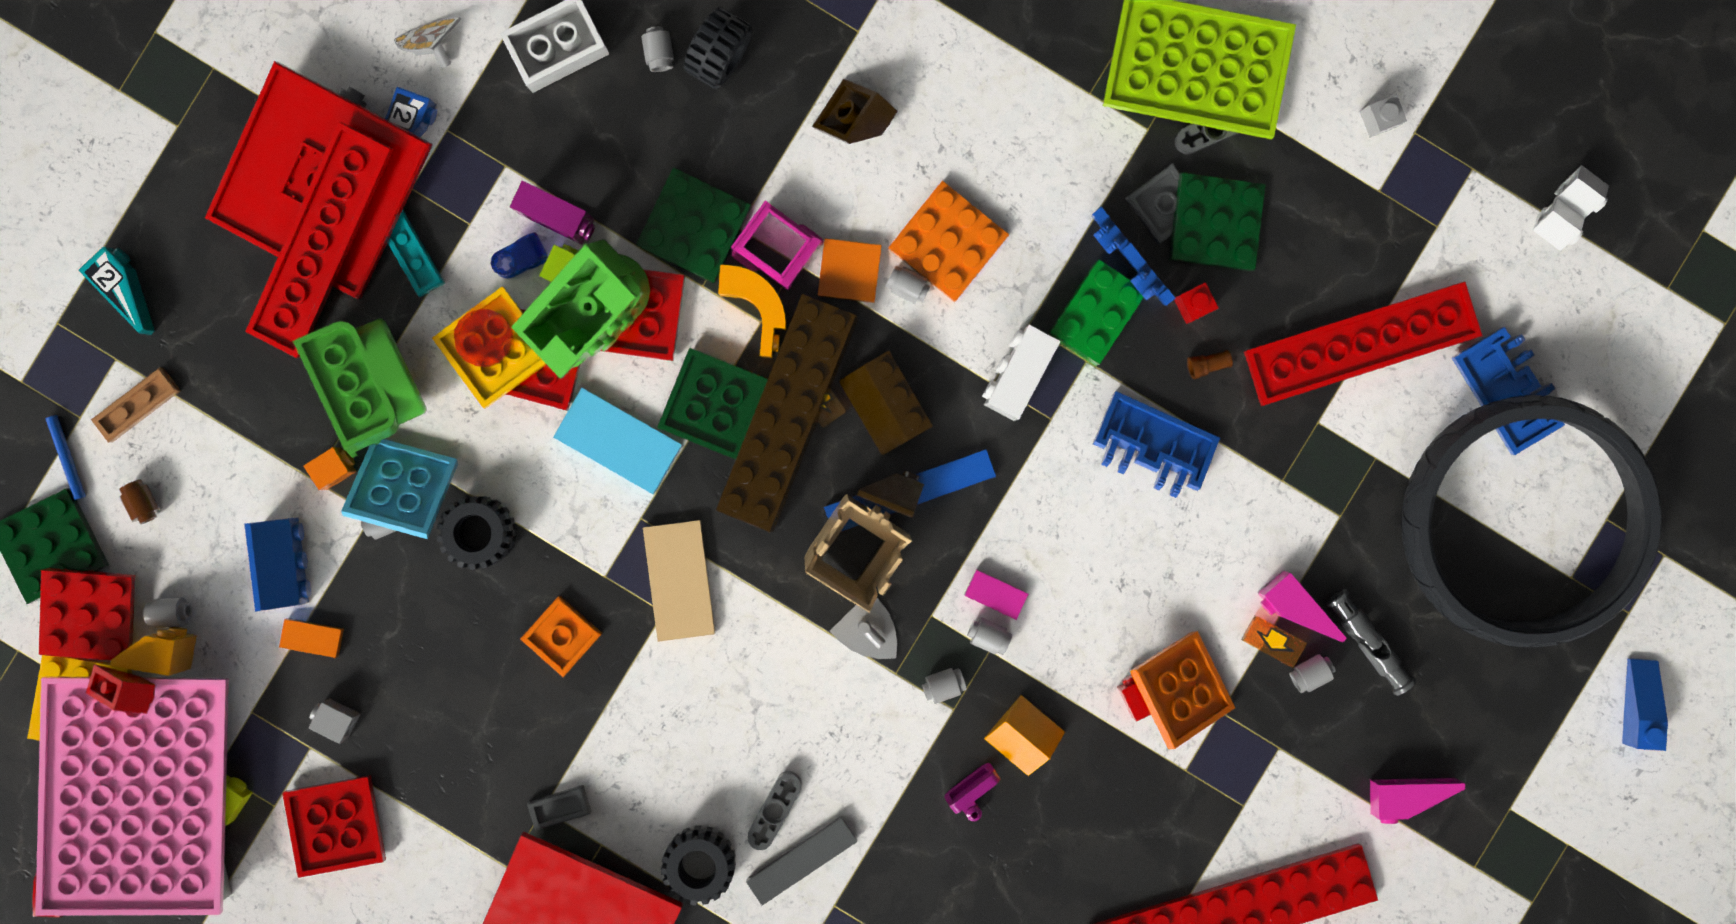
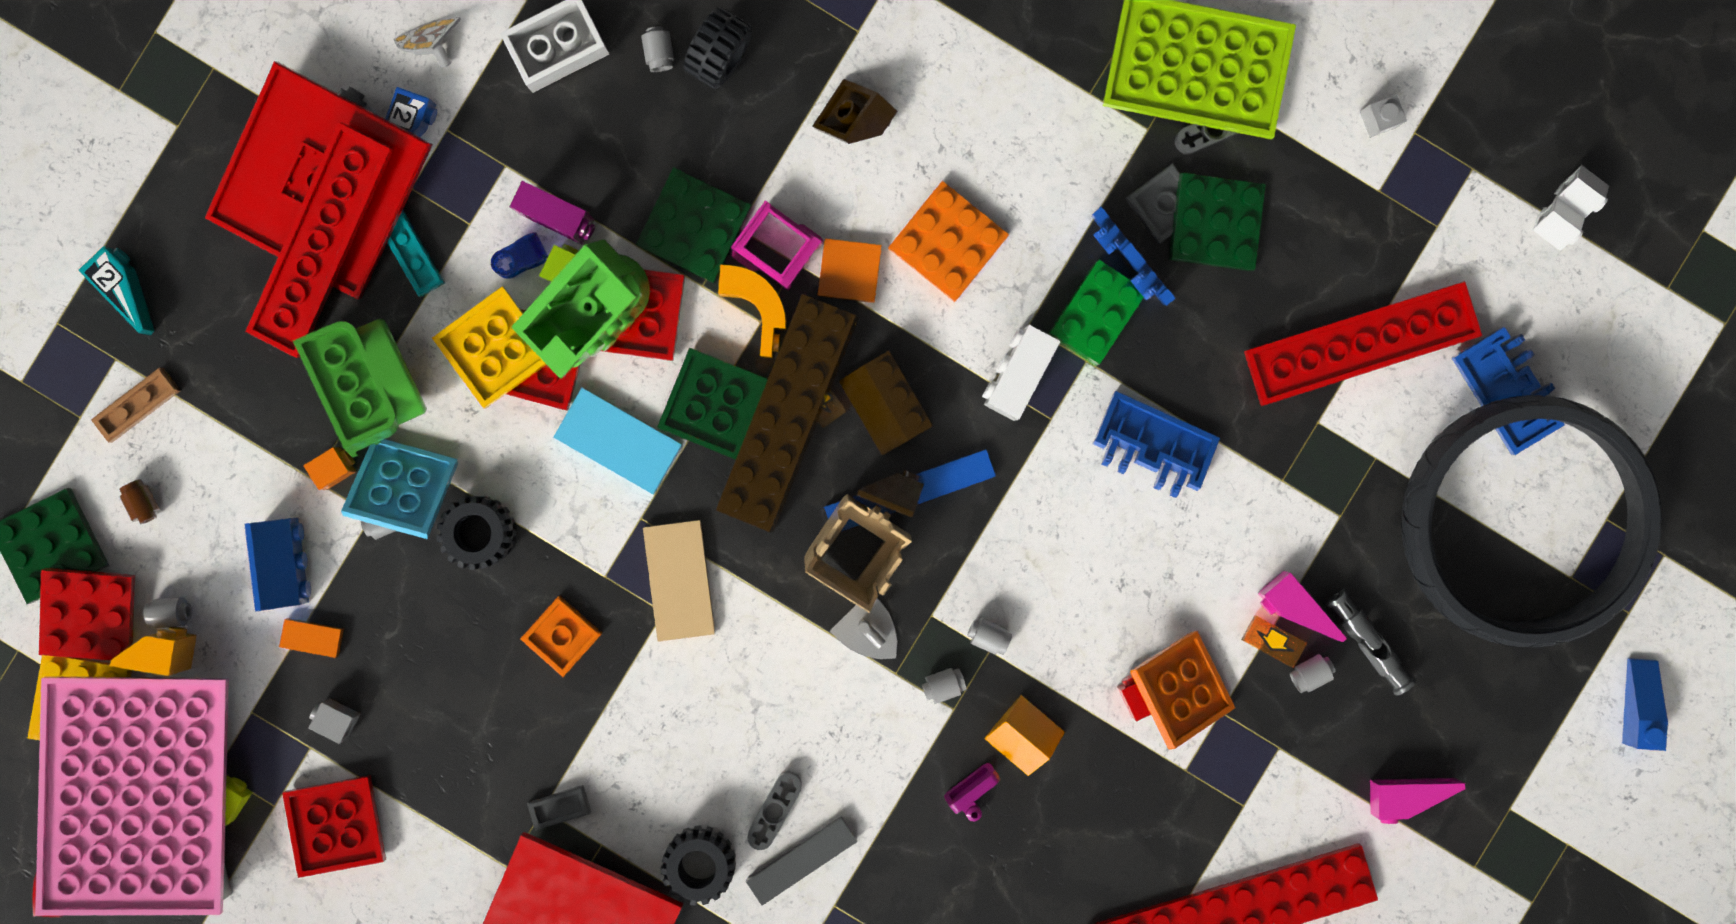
(65, 457): blue bar -> none
(120, 690): red slope -> none
(483, 338): clear red tile -> none
(908, 284): light grey brick -> none
(996, 594): dark pink tile -> none
(1196, 303): red brick -> none
(1202, 365): reddish brown pin -> none

